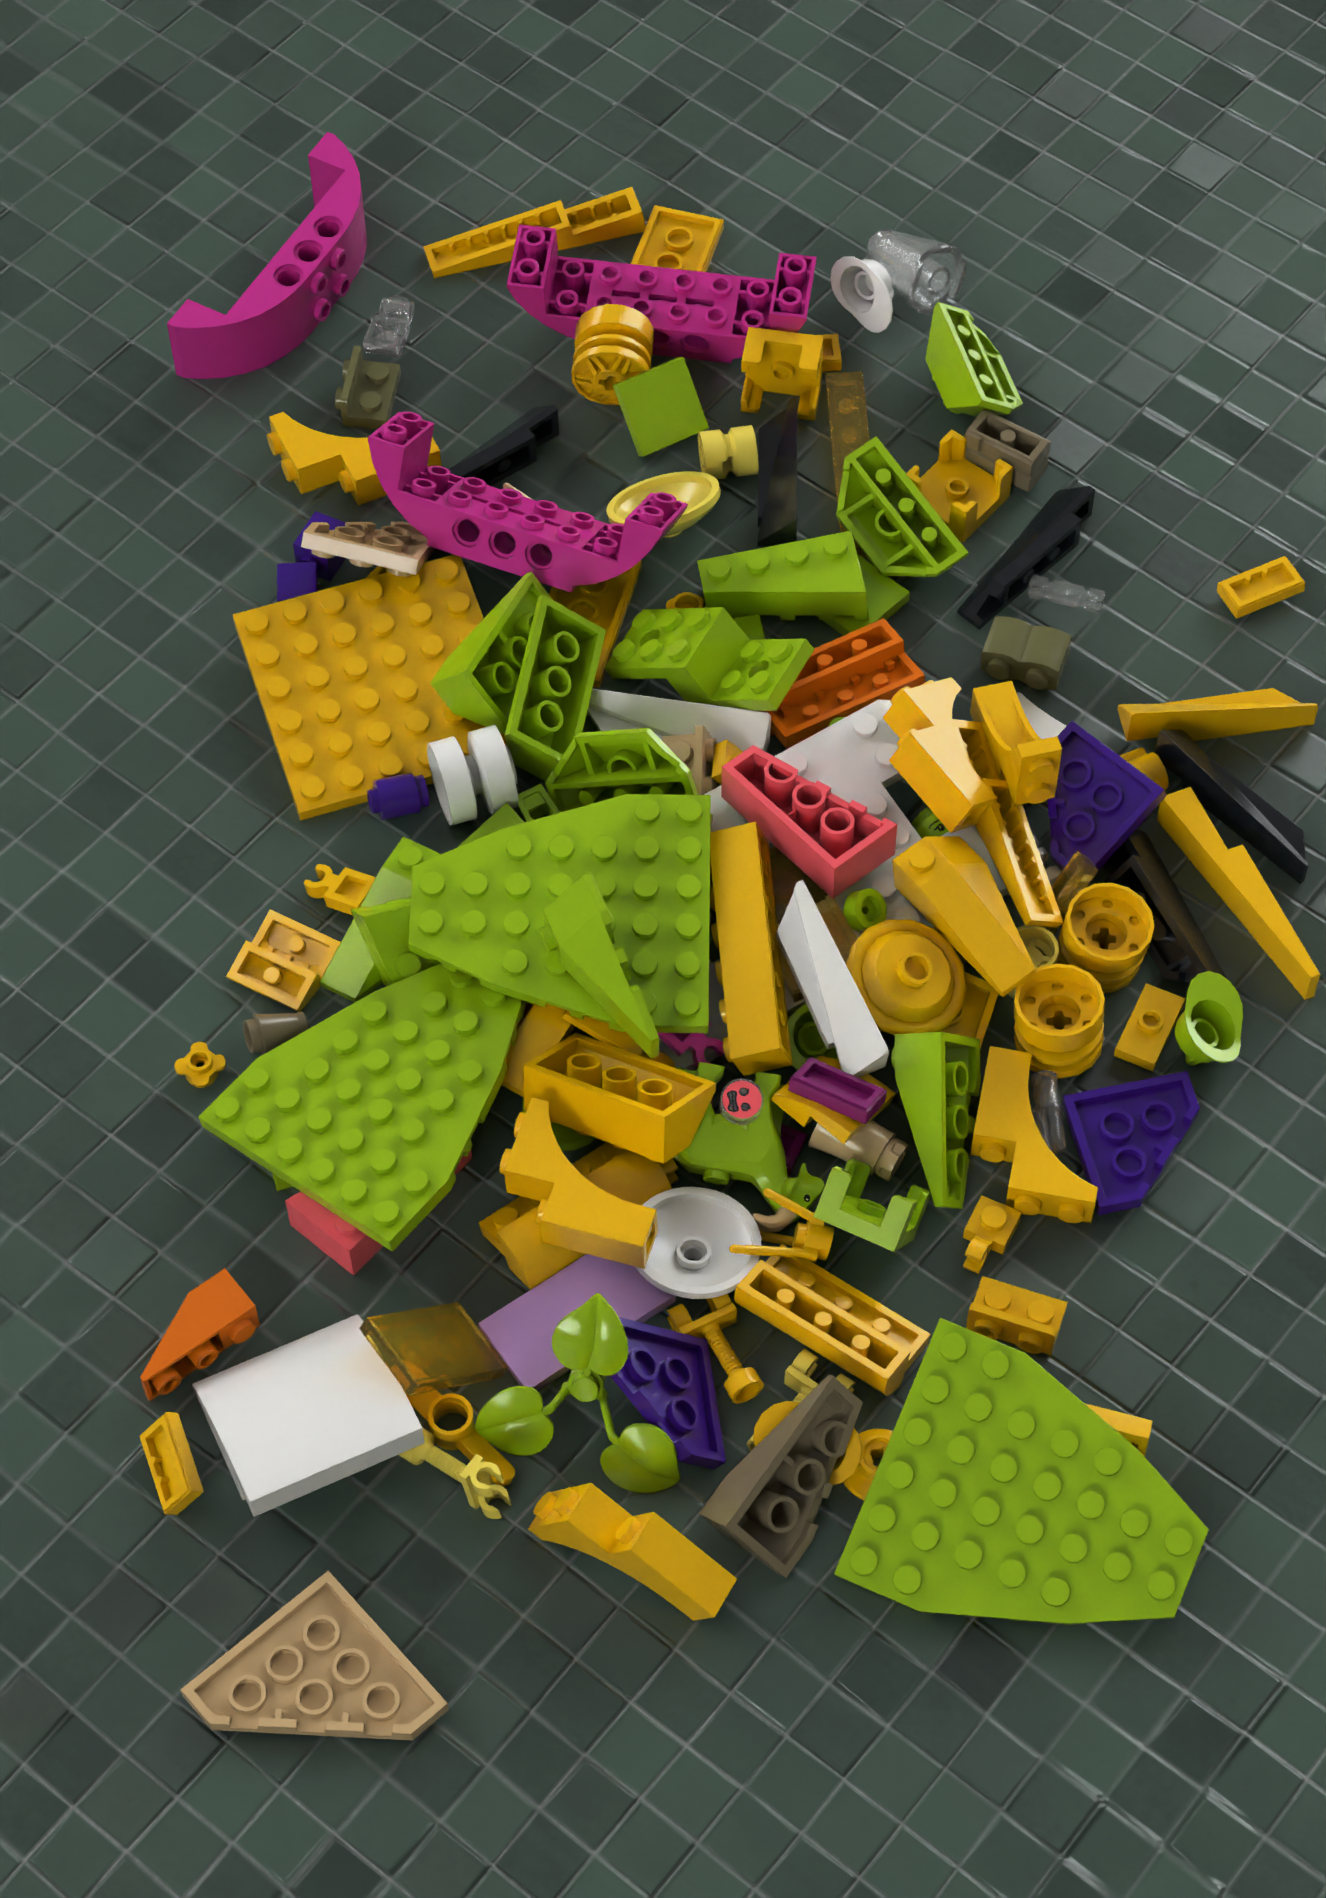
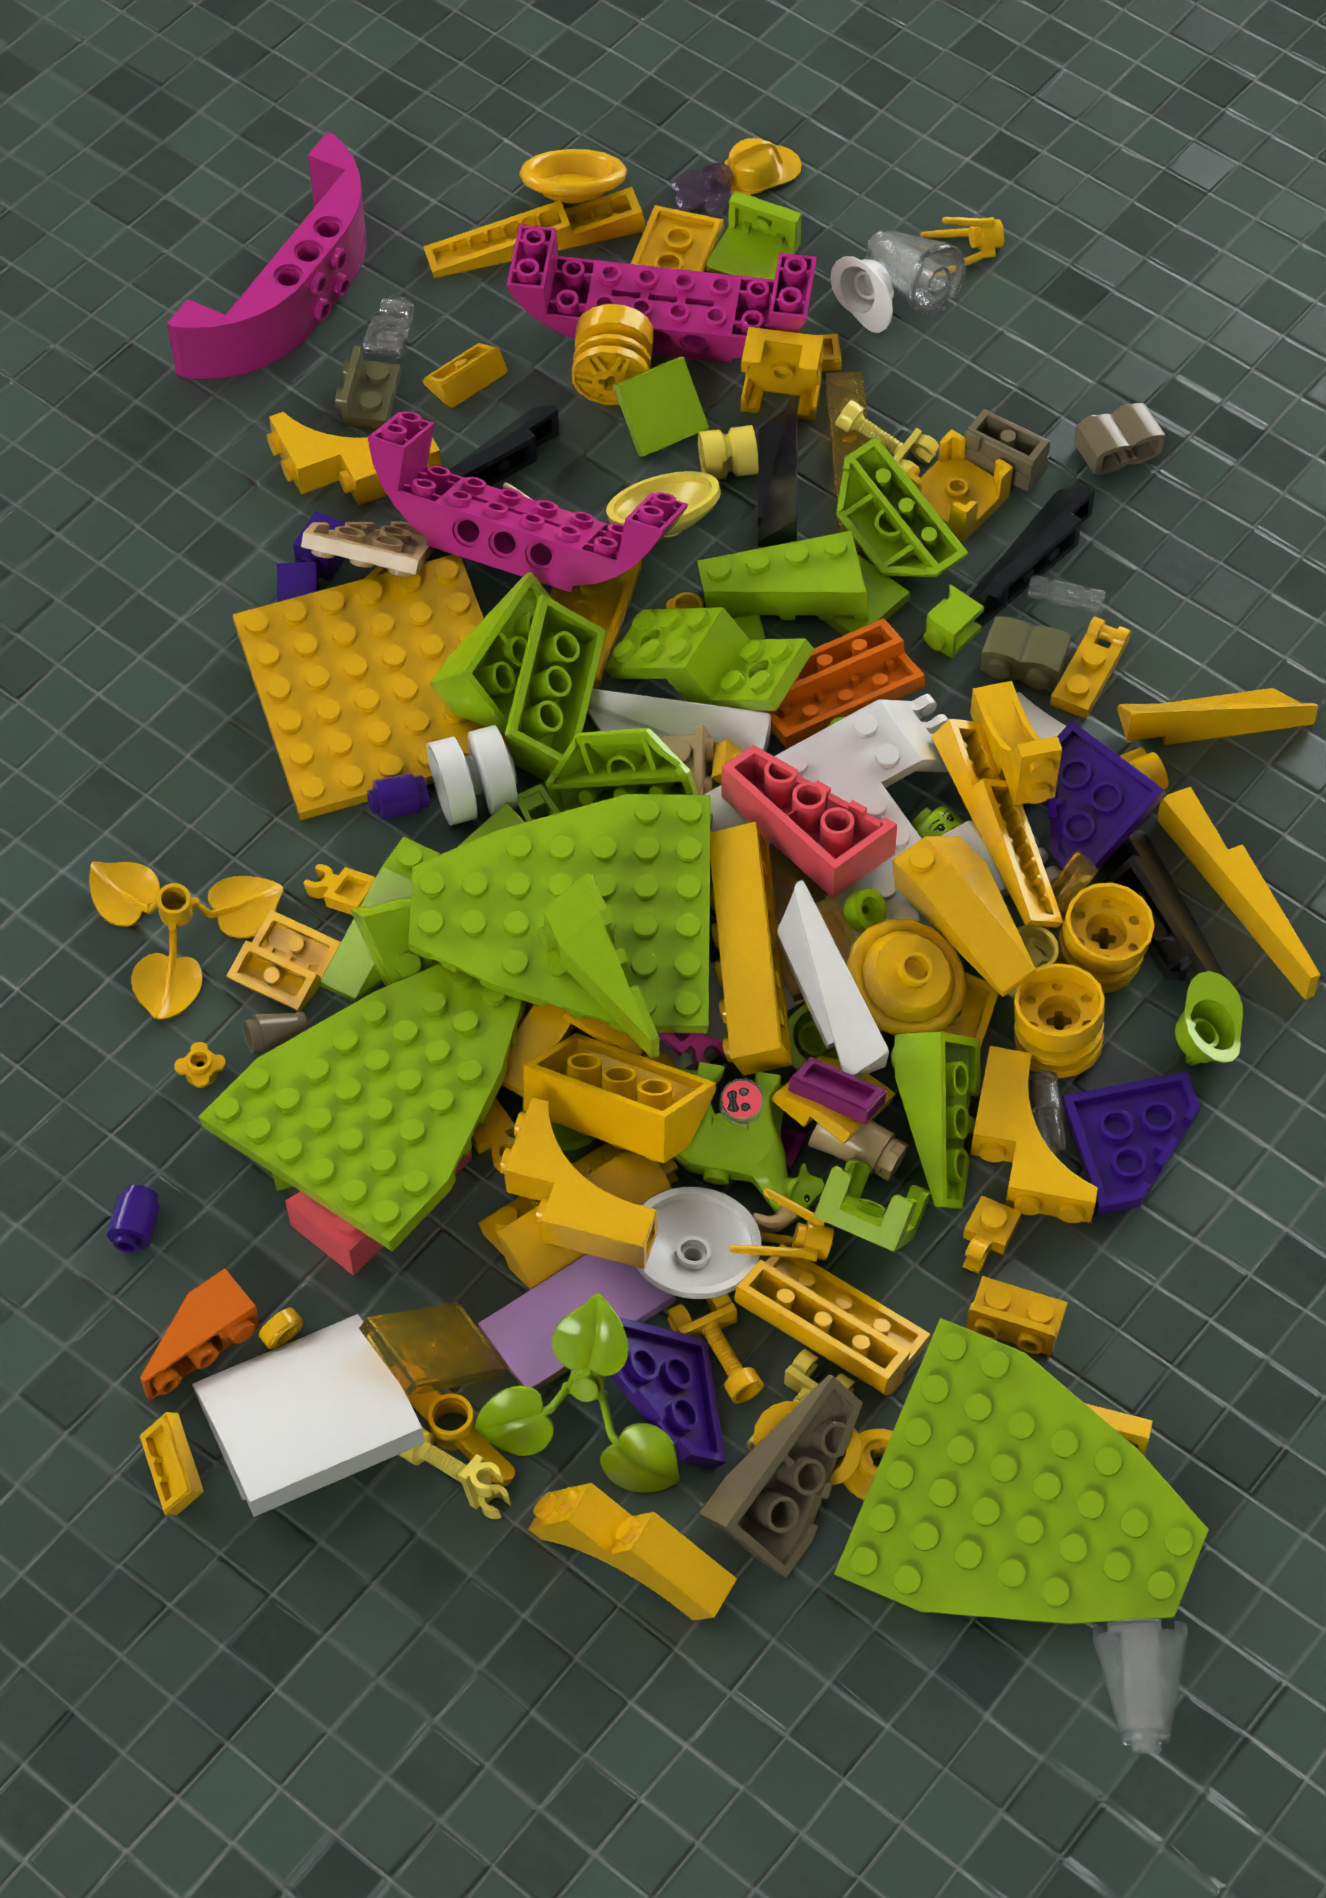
(133, 1219): none -> dark purple brick
(170, 983): none -> yellow plant
(281, 1328): none -> yellow tile
(318, 1673): tan plate -> none
(466, 374): none -> yellow slope
(494, 1133): none -> yellow plate
(573, 174): none -> yellow piece
(704, 188): none -> clear purple plate
(755, 238): none -> lime bracket
(761, 166): none -> yellow piece
(921, 446): none -> light yellow bar
(932, 756): yellow arch -> none
(952, 623): none -> lime window
(968, 365): lime wedge -> none
(983, 234): none -> yellow plant
(1090, 668): none -> yellow plate
(1119, 438): none -> dark tan brick
(1142, 1678): none -> clear cone
(1149, 1027): yellow plate -> none
(1234, 803): black wedge -> none
(1260, 587): yellow plate -> none

